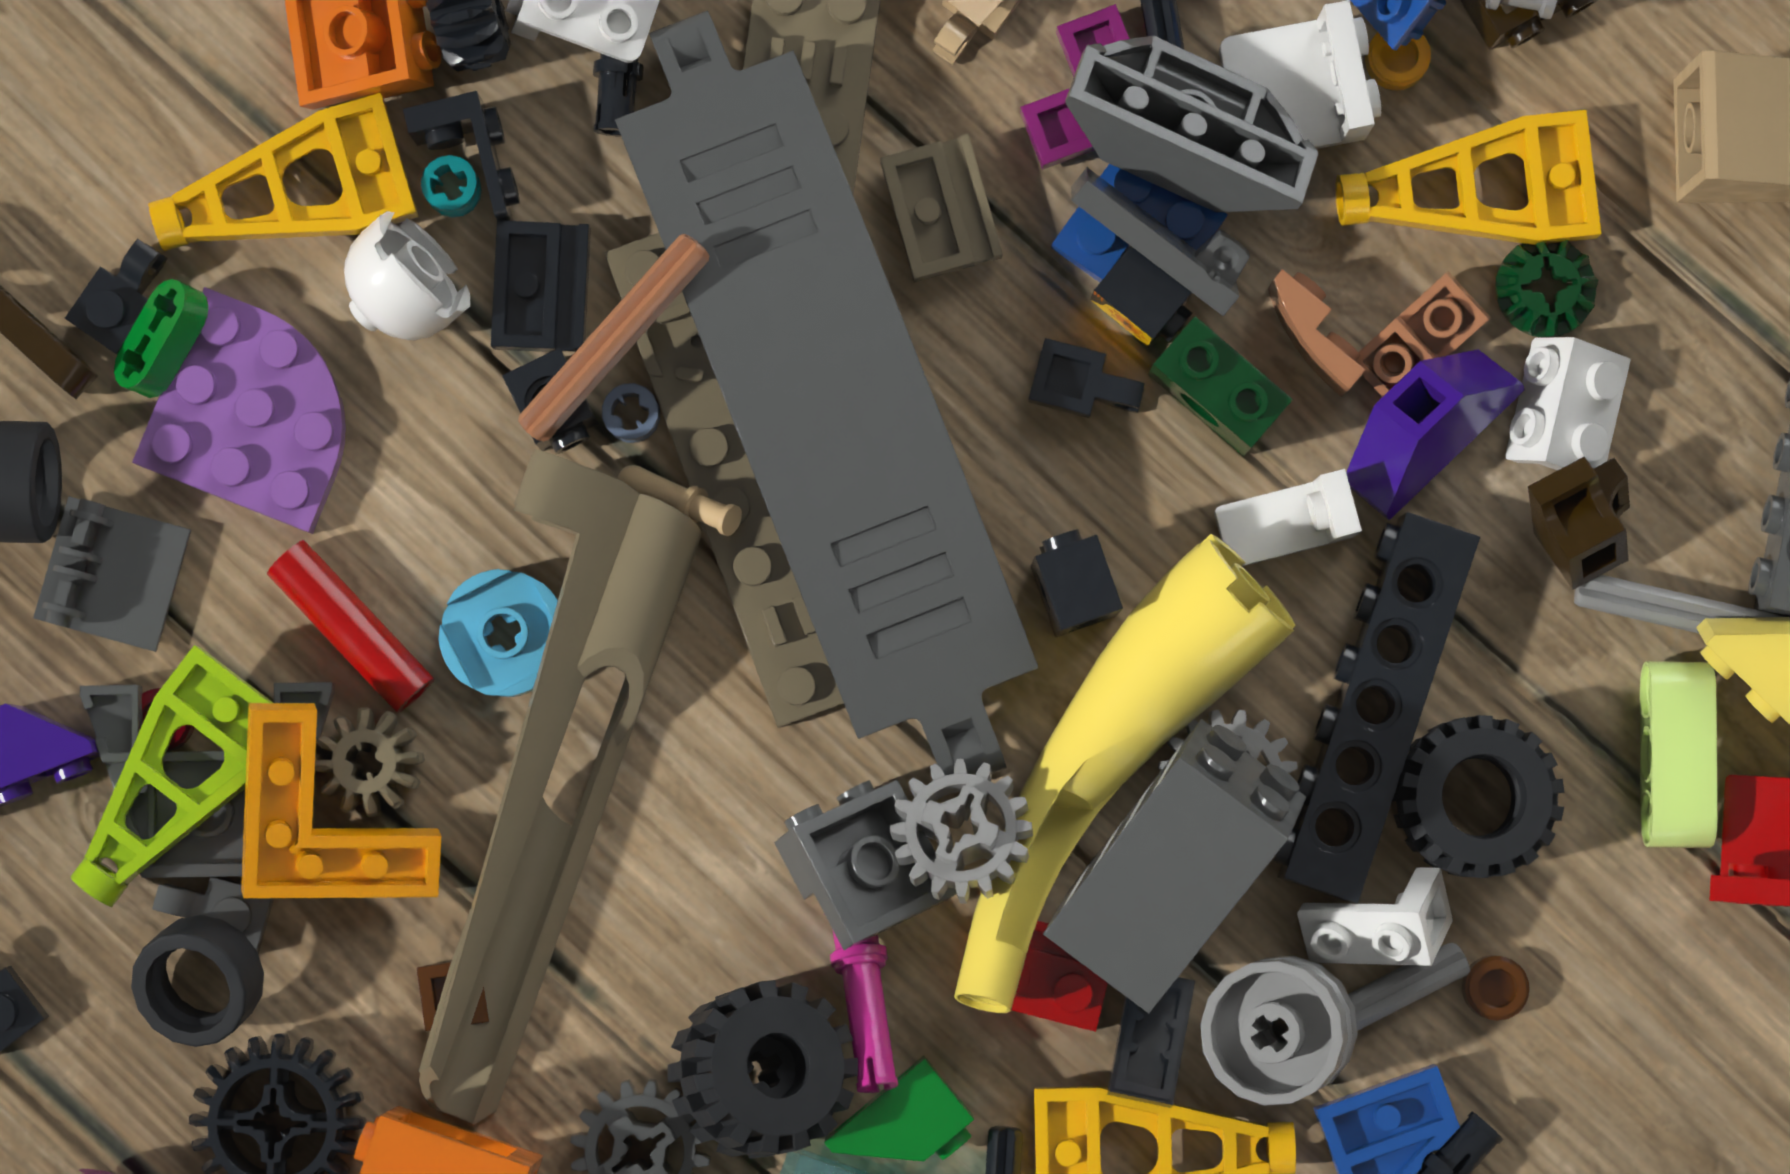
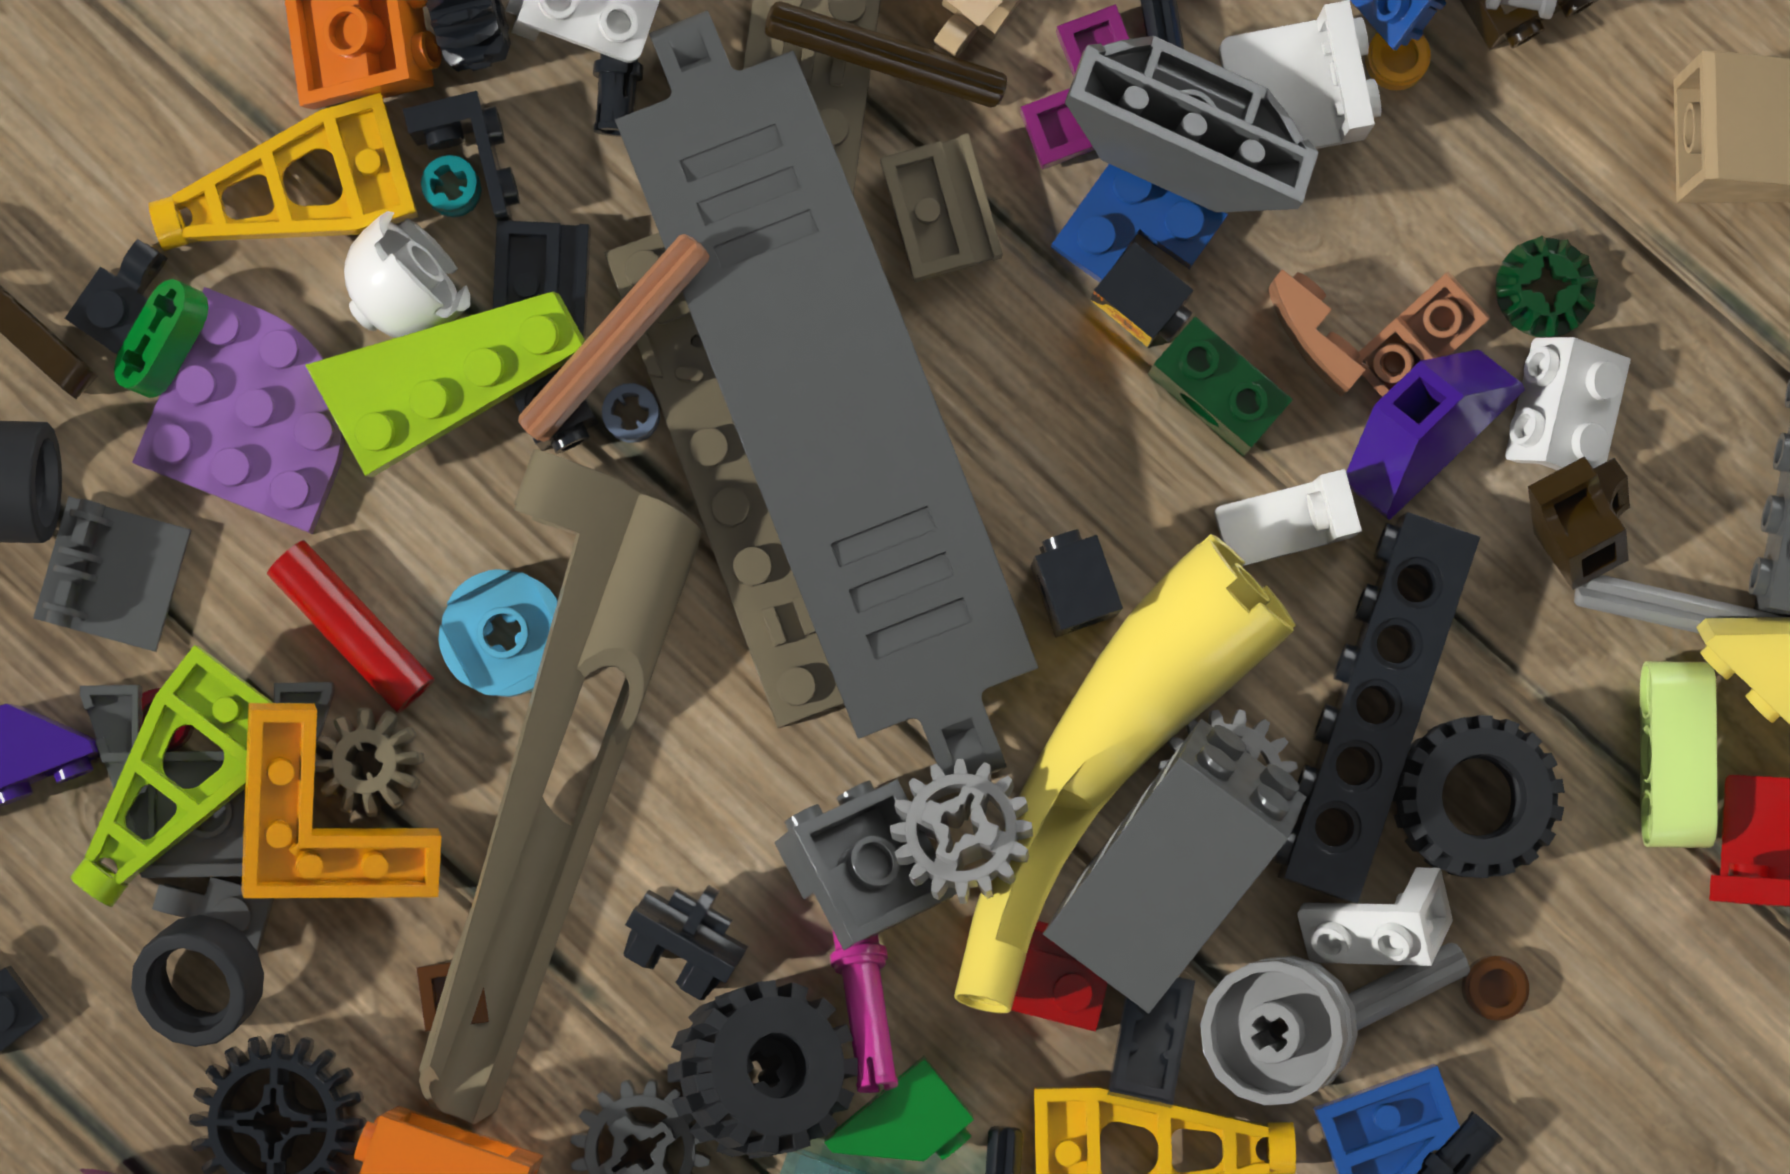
(431, 381): none -> lime wing
(690, 501): tan piece -> none
(691, 932): none -> black hips
(885, 54): none -> dark brown axle
(1073, 378): black plate -> none
(1206, 272): dark grey hinge -> none
(1557, 181): yellow plate -> none

